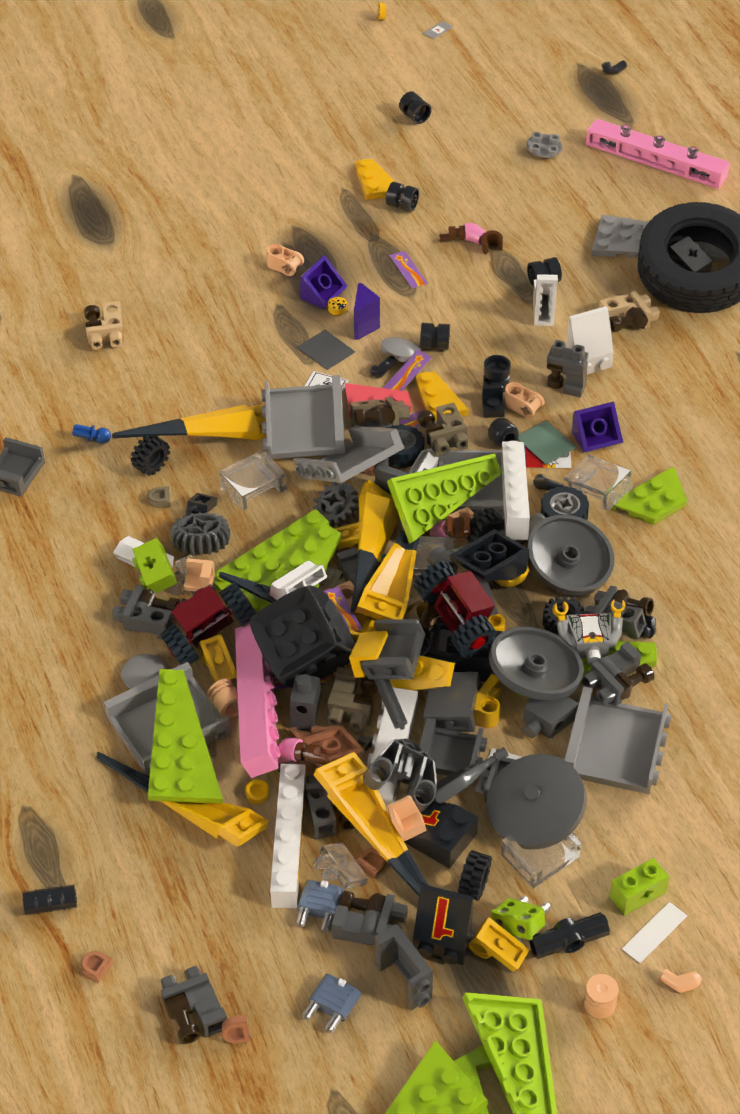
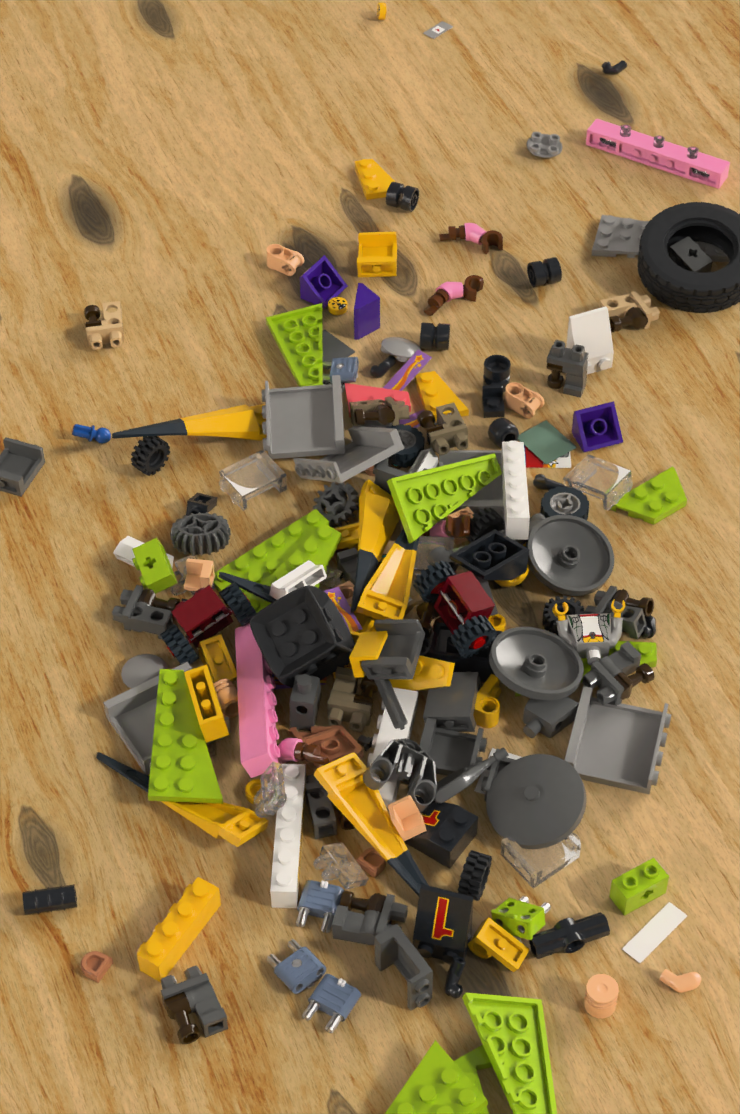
(159, 497): dark tan tile -> none
(178, 929): none -> yellow brick
(206, 703): none -> yellow brick
(236, 1029): nougat tile -> none
(272, 791): none -> clear hinge
(298, 969): none -> sand blue piece
(301, 342): none -> lime wing
(345, 367): none -> sand blue piece
(377, 254): none -> yellow panel
(408, 269): medium lavender sticker -> none
(415, 107): black wheel -> none
(454, 290): none -> reddish brown piece
(454, 973): none -> black arm
(544, 299): white arch -> none

